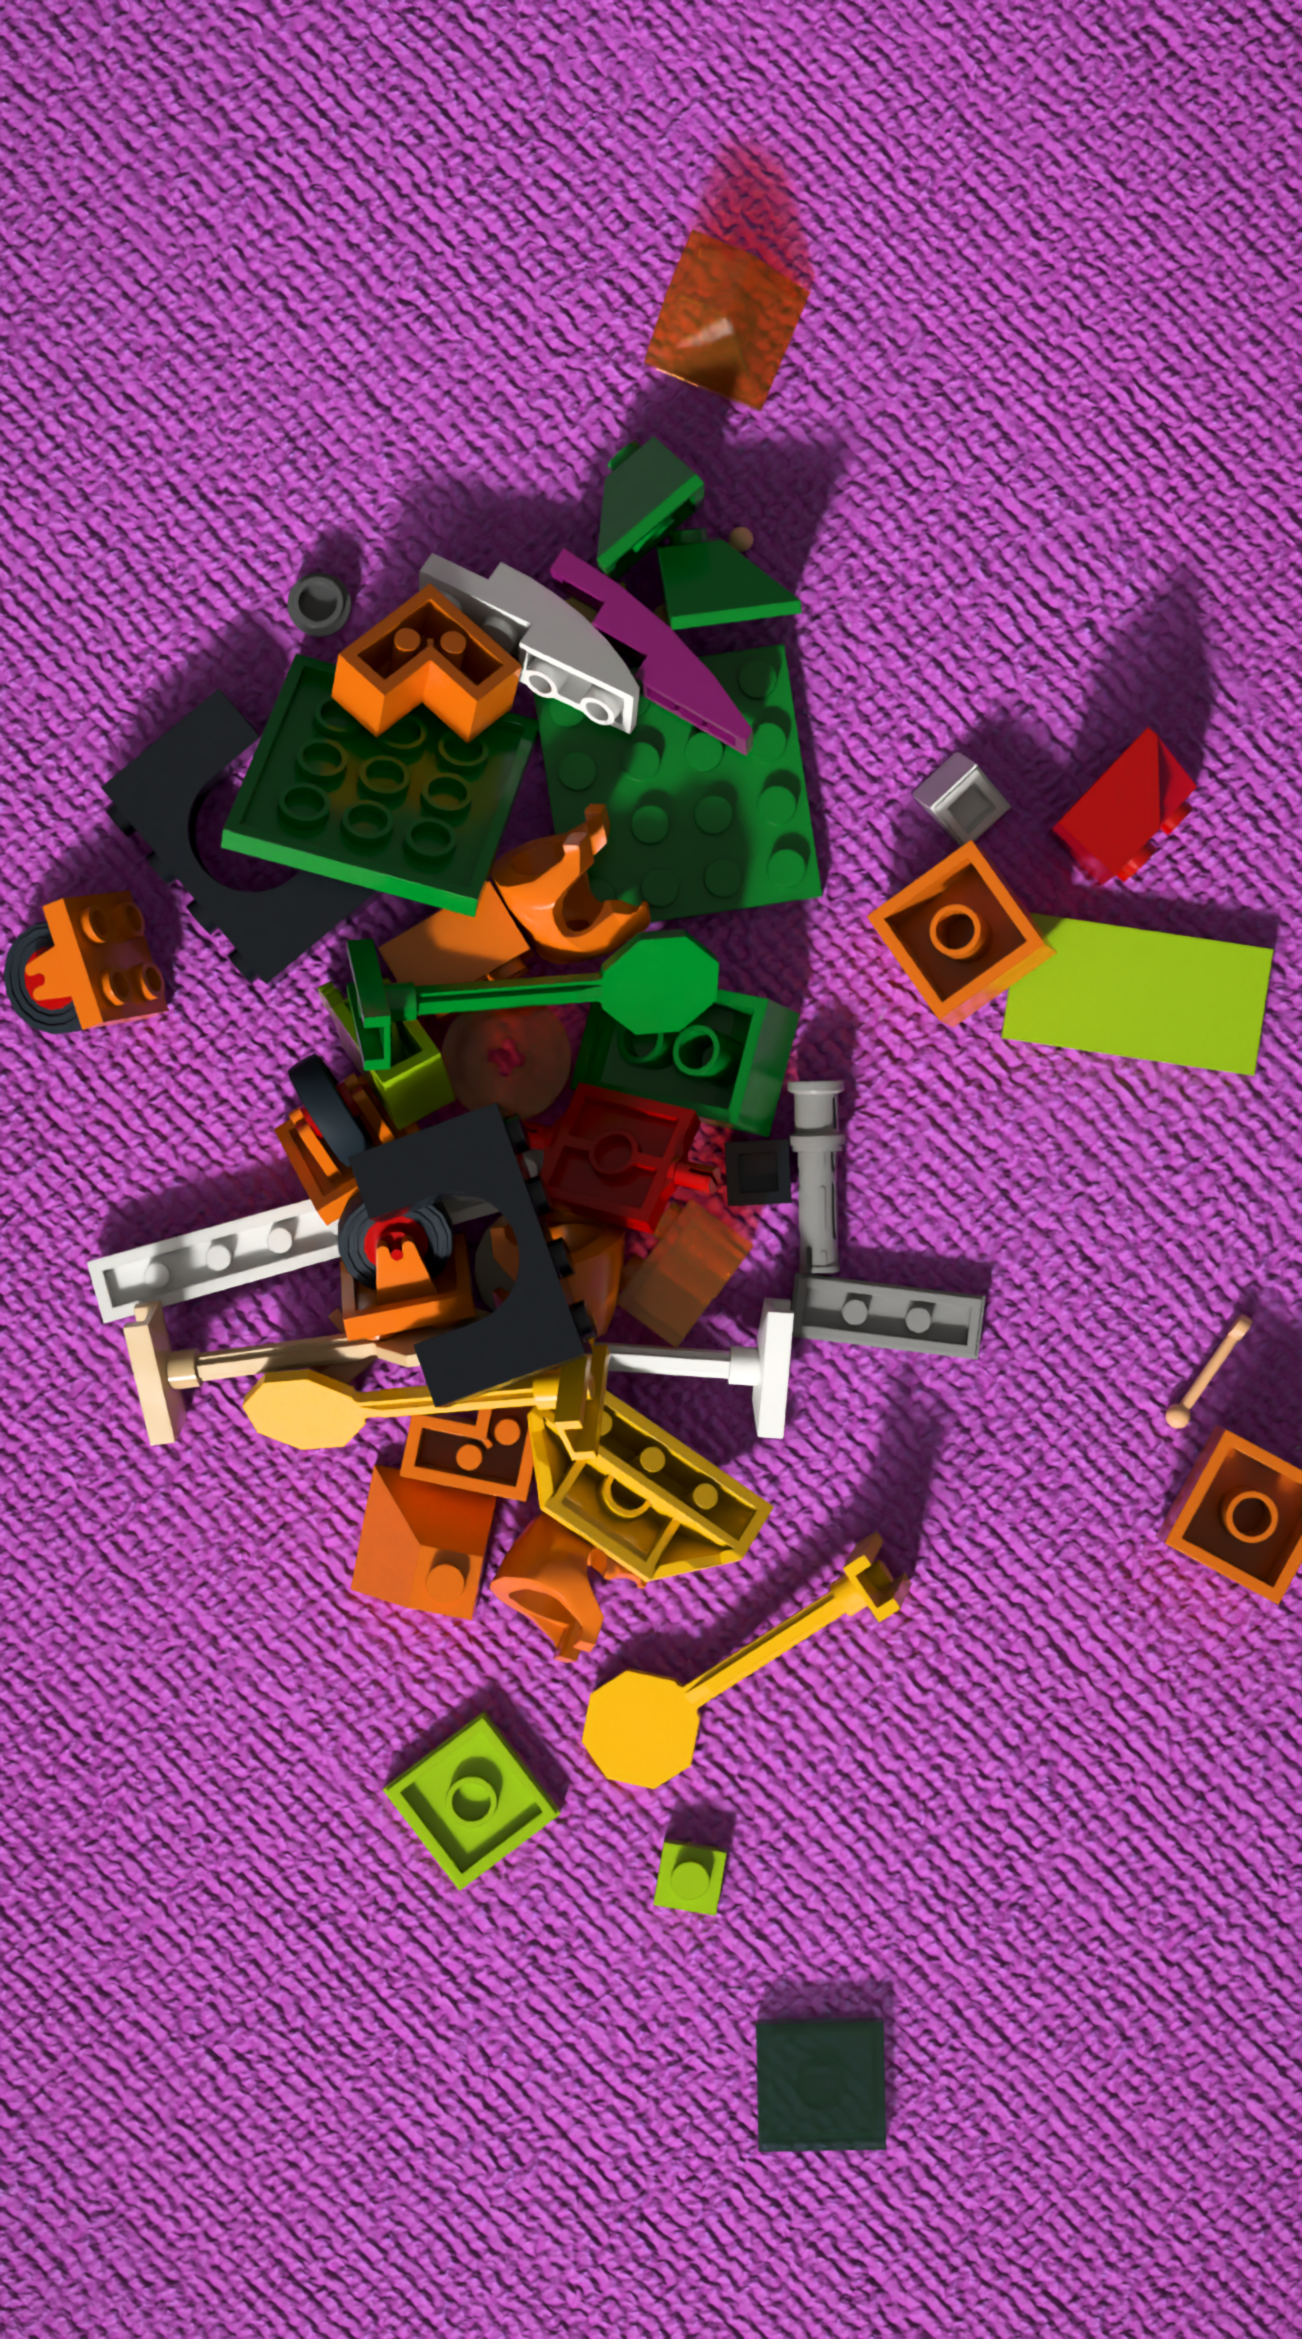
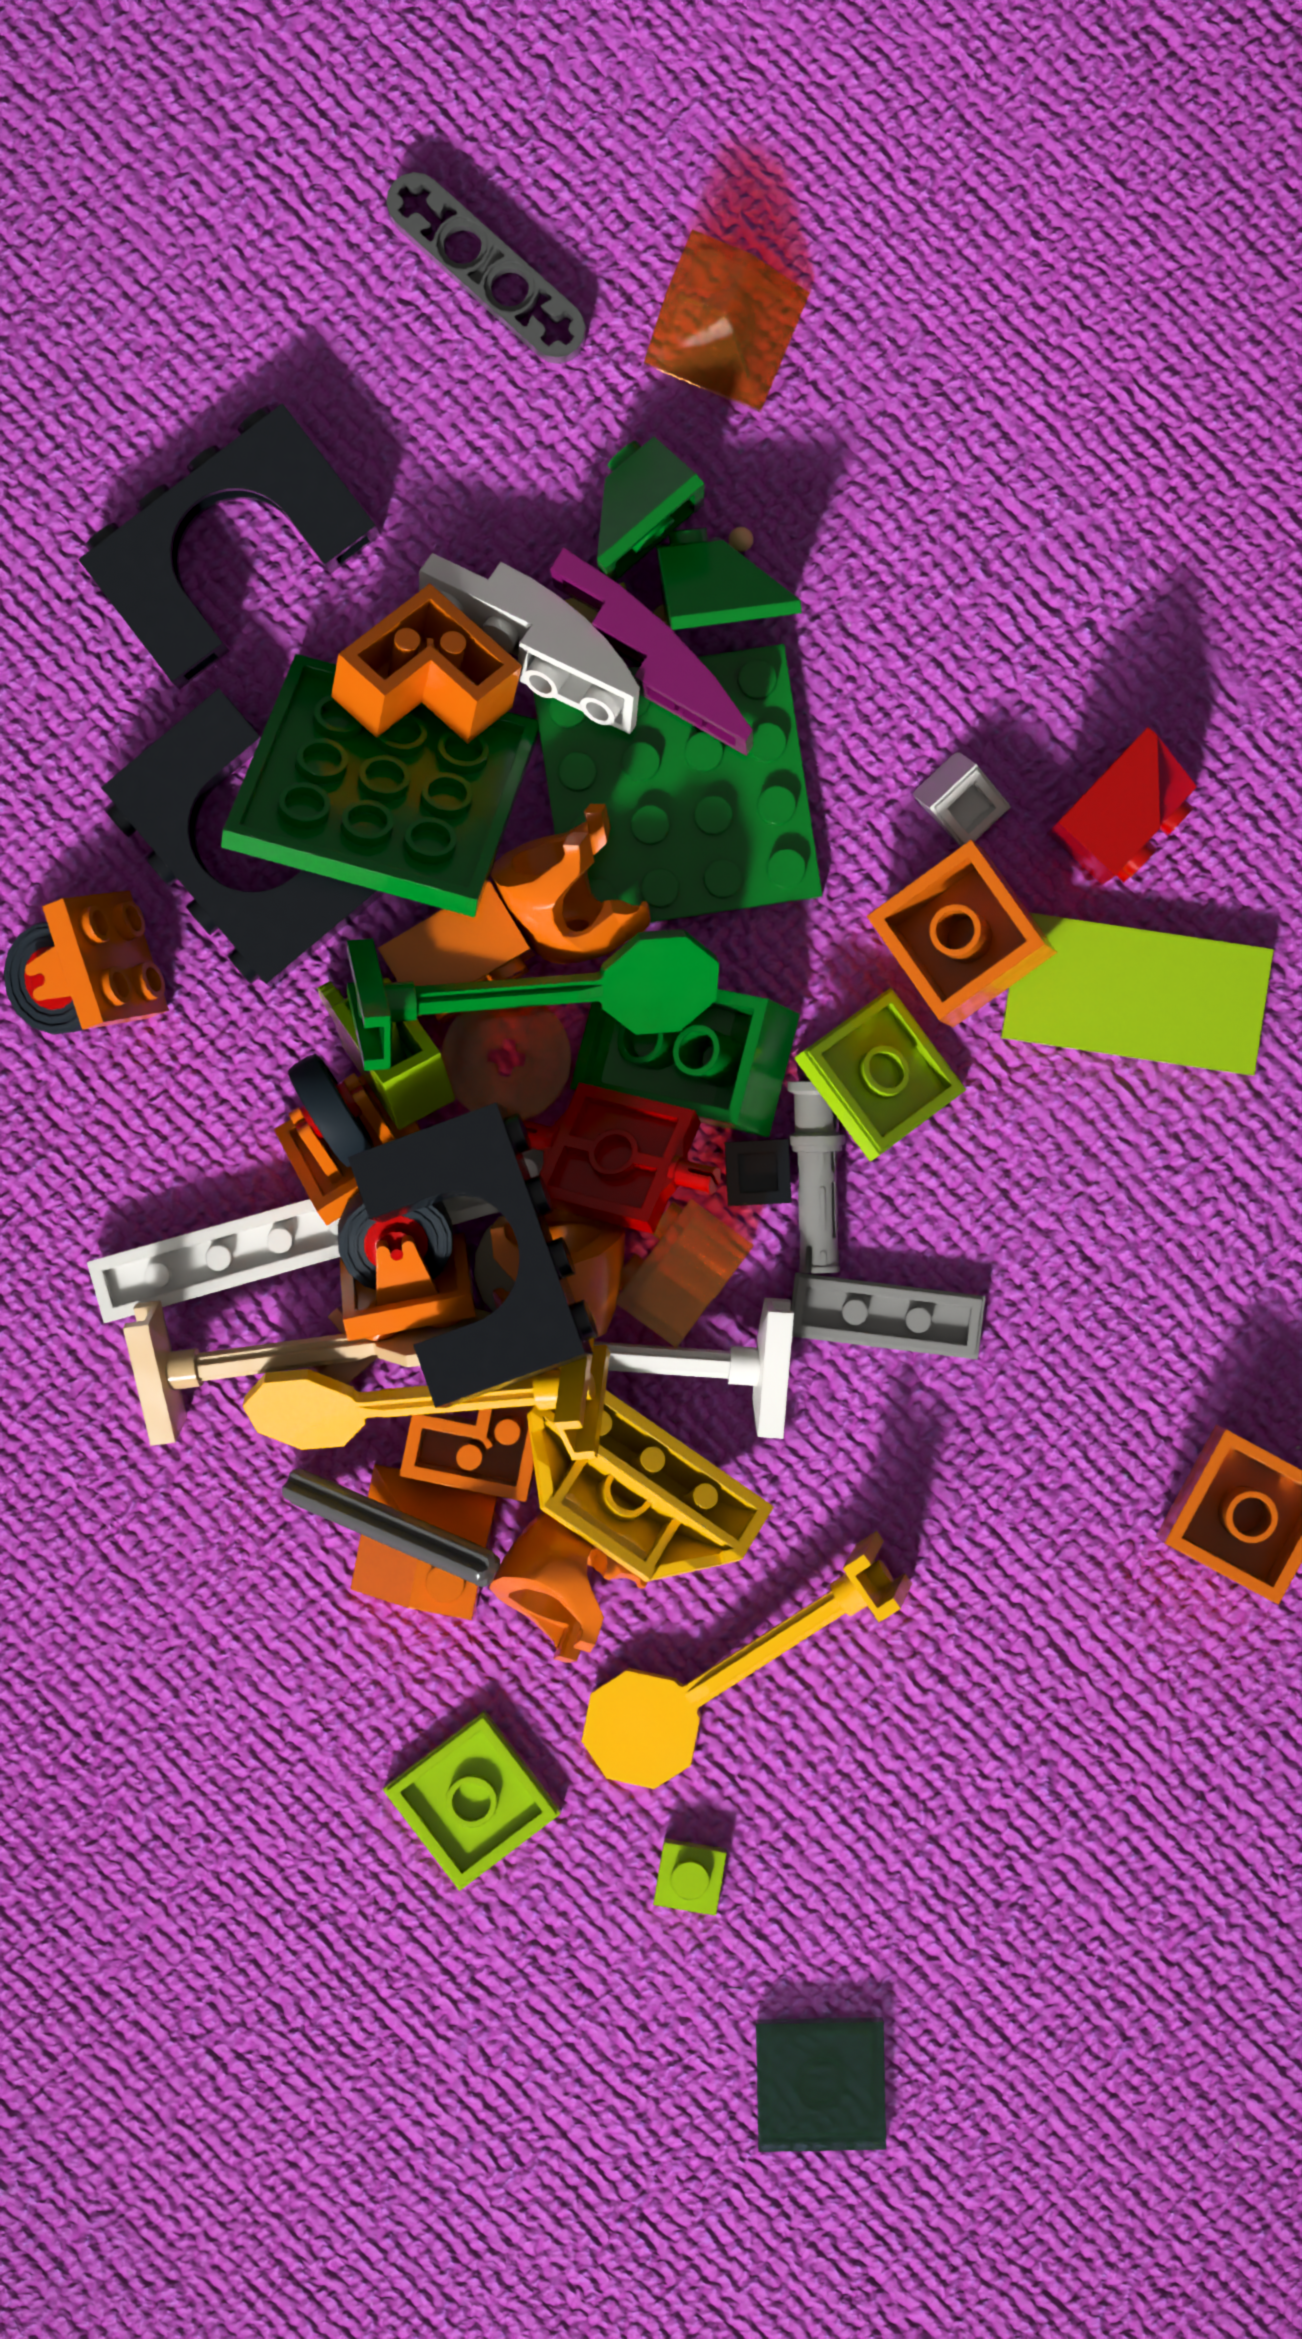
(265, 464): none -> black arch
(319, 604): dark grey plate -> none
(391, 1527): none -> dark grey axle
(491, 263): none -> dark grey beam
(880, 1074): none -> lime tile
(1179, 1414): light nougat hinge -> none

